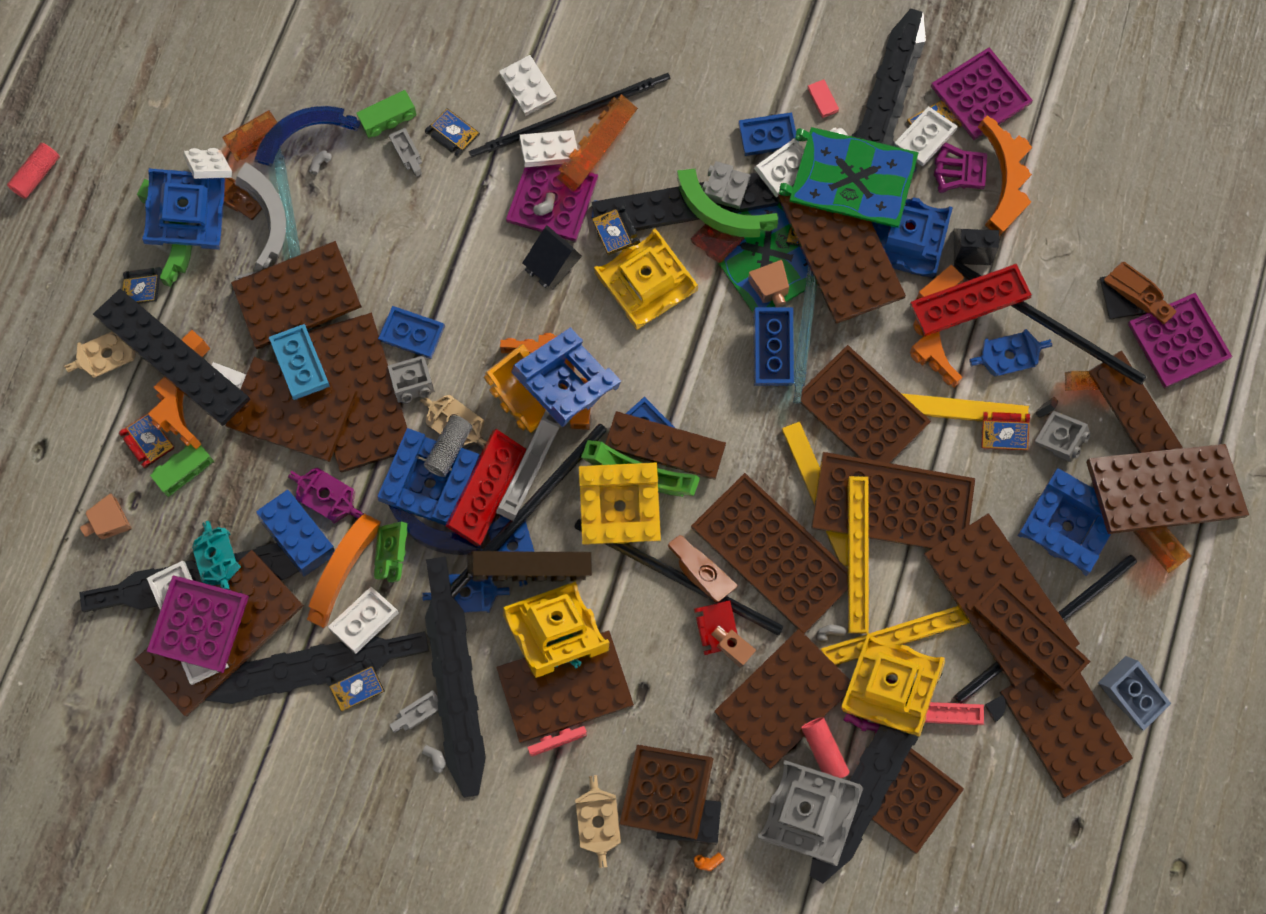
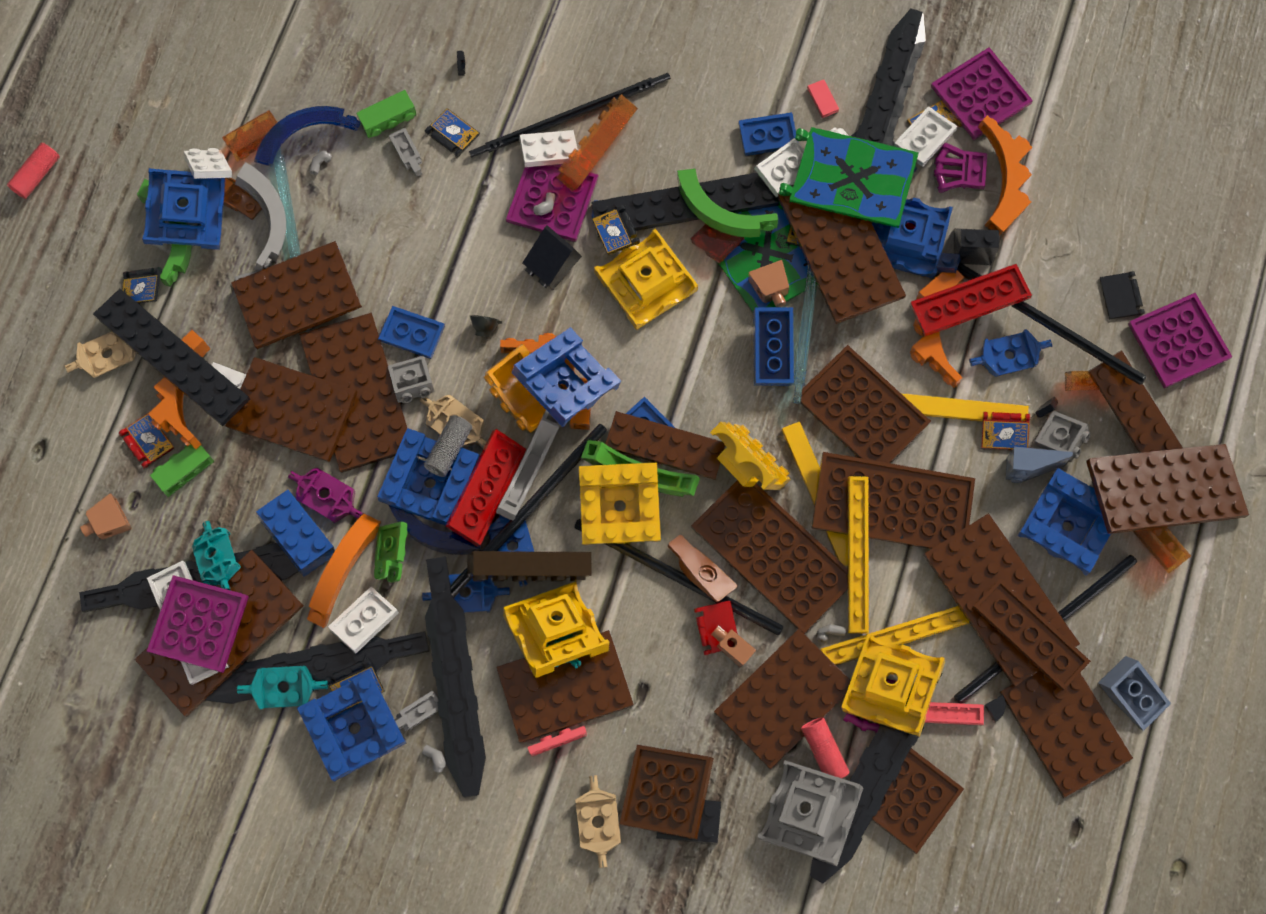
(267, 692): none -> teal plate
(299, 362): dark azure plate -> none
(332, 737): none -> blue piece
(461, 63): none -> black tile
(484, 325): none -> pearl dark grey piece
(527, 85): white plate -> none
(708, 864): orange arm -> none
(726, 185): light grey plate -> none
(747, 459): none -> yellow piece
(948, 262): none -> dark blue plate
(1029, 463): none -> sand blue slope
(1140, 291): dark orange piece -> none

